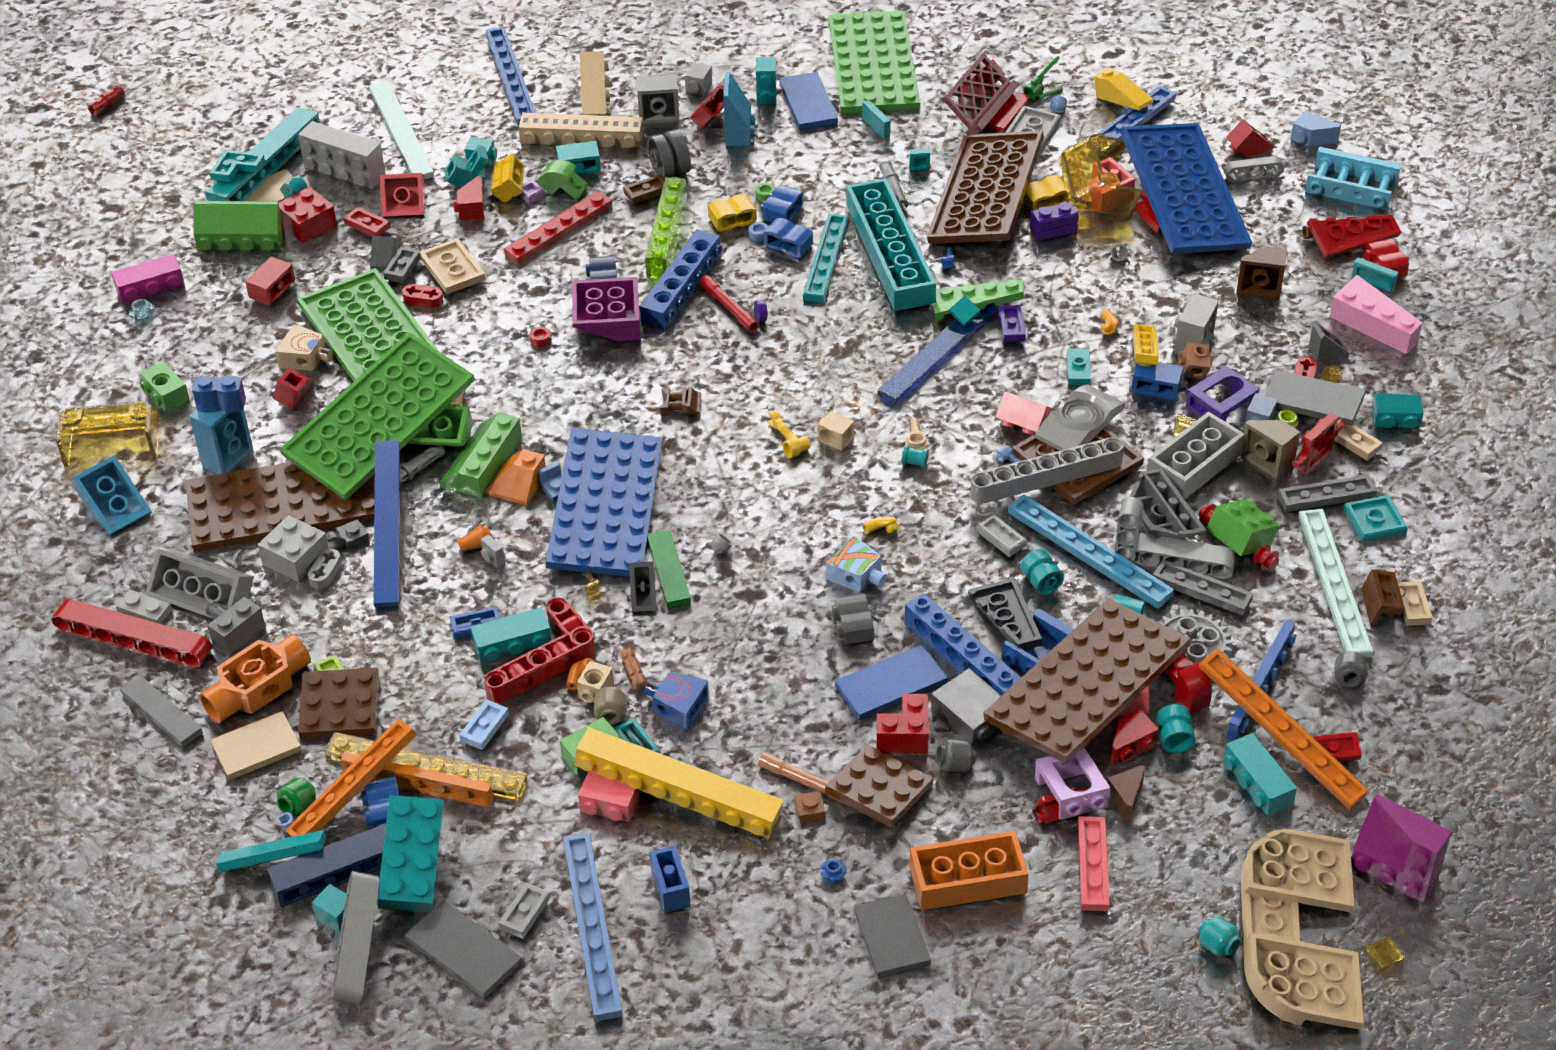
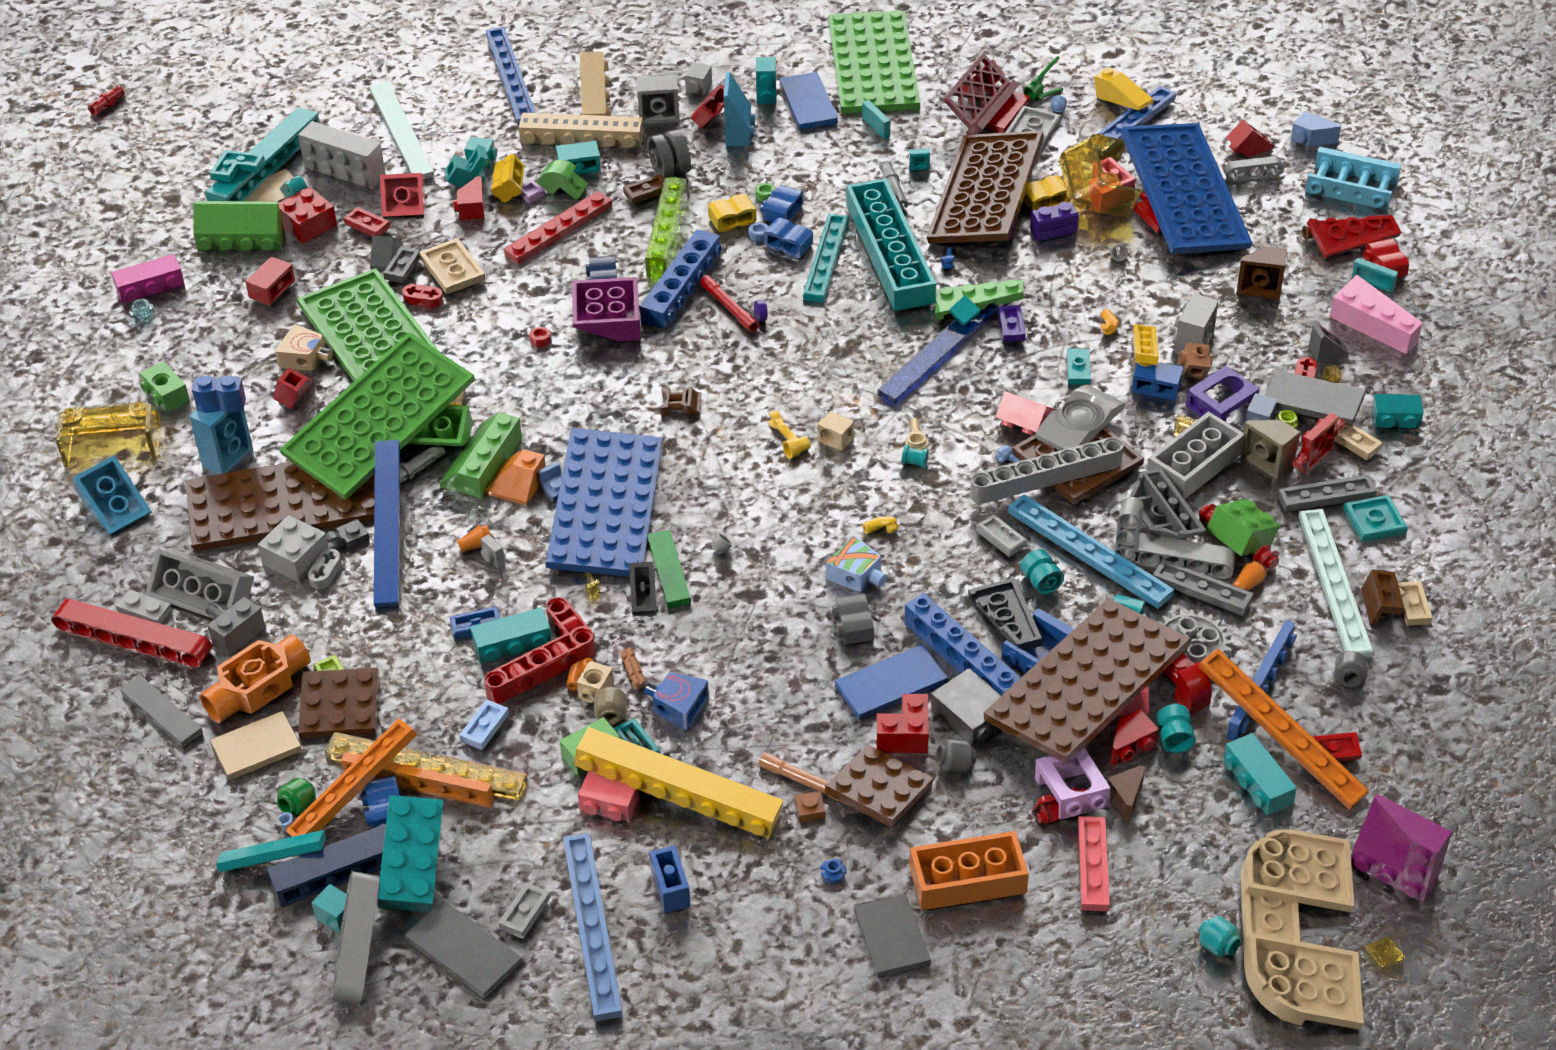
(1250, 576): none -> orange cone

